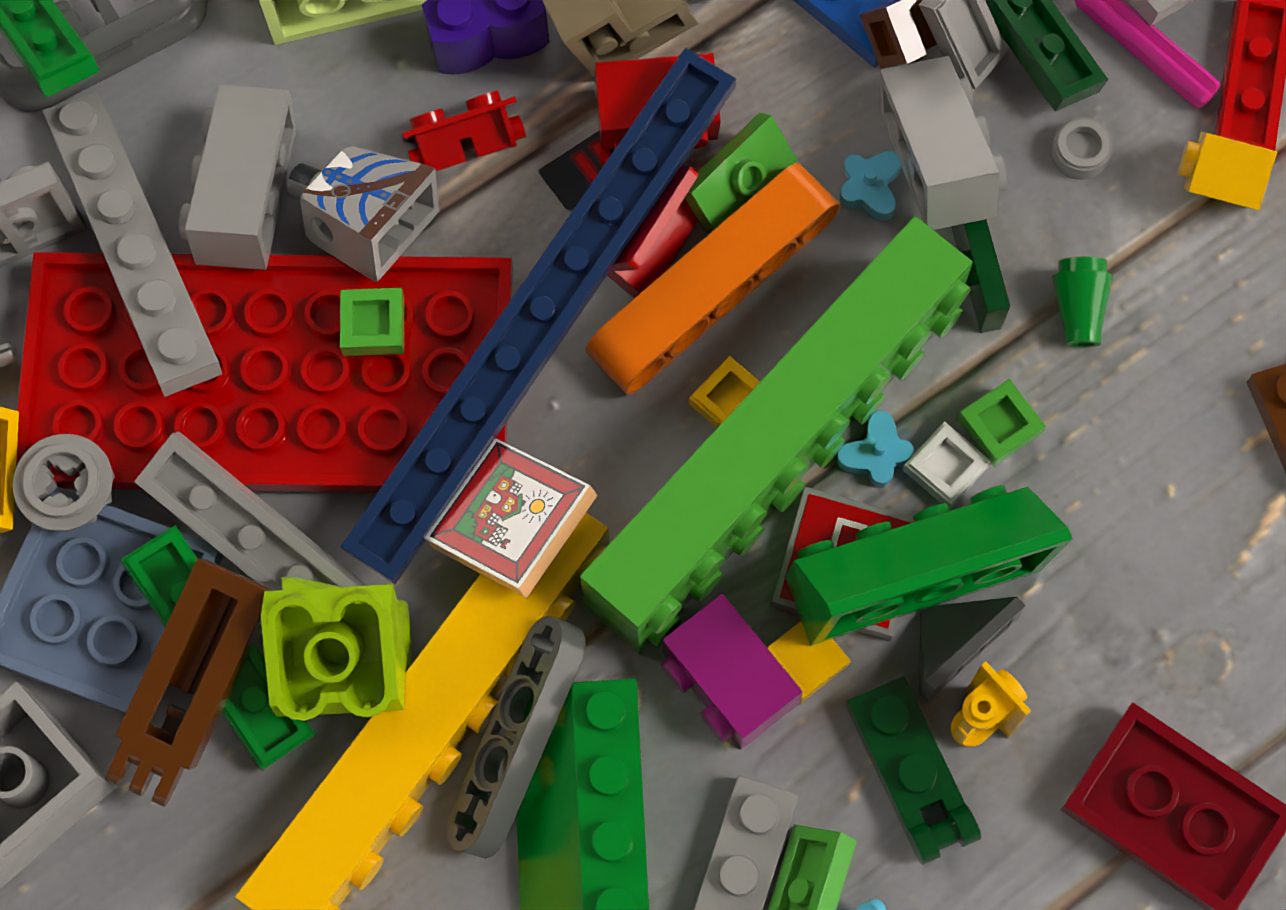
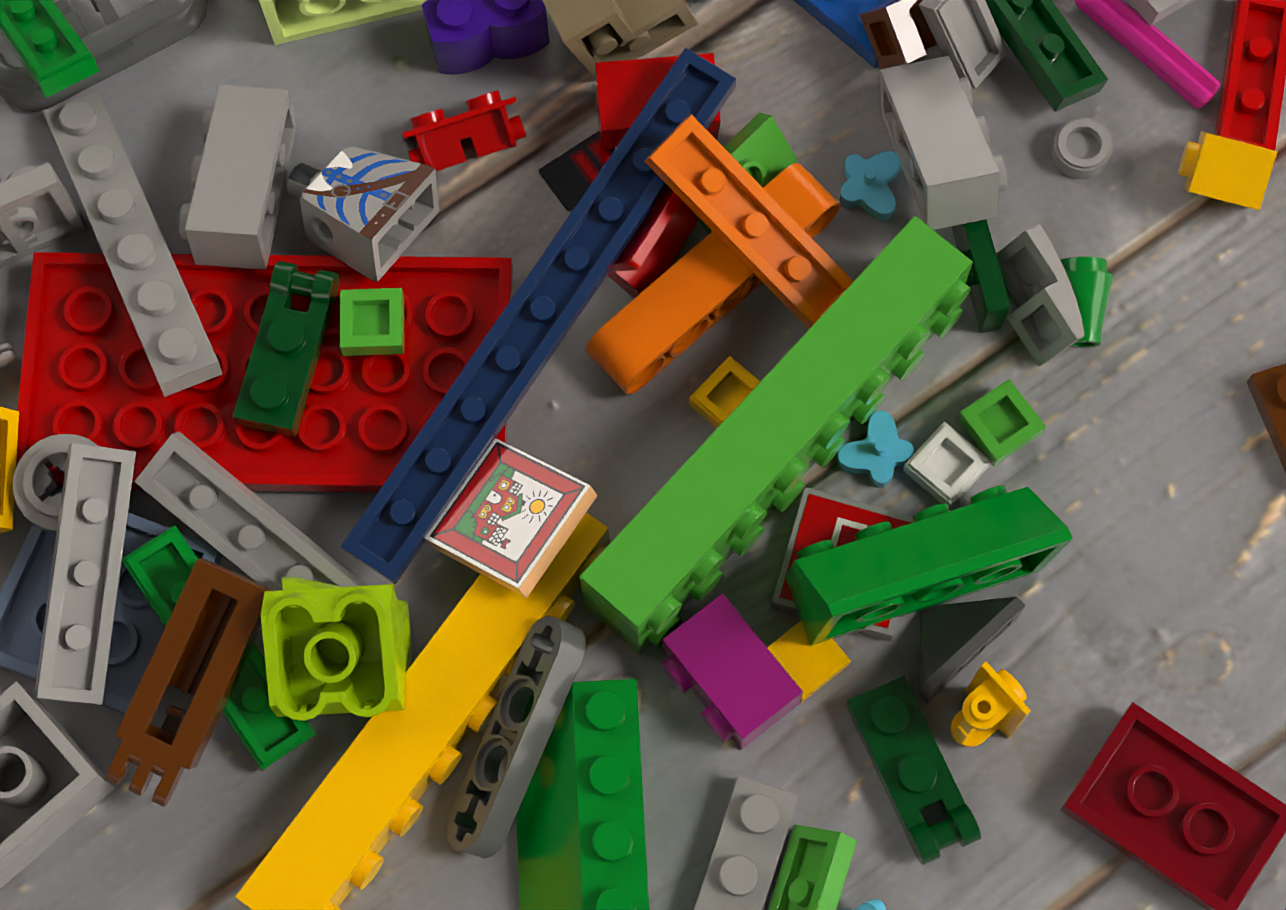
(85, 574): none -> light grey plate
(286, 350): none -> dark green plate
(749, 221): none -> orange plate
(1037, 281): none -> light grey slope

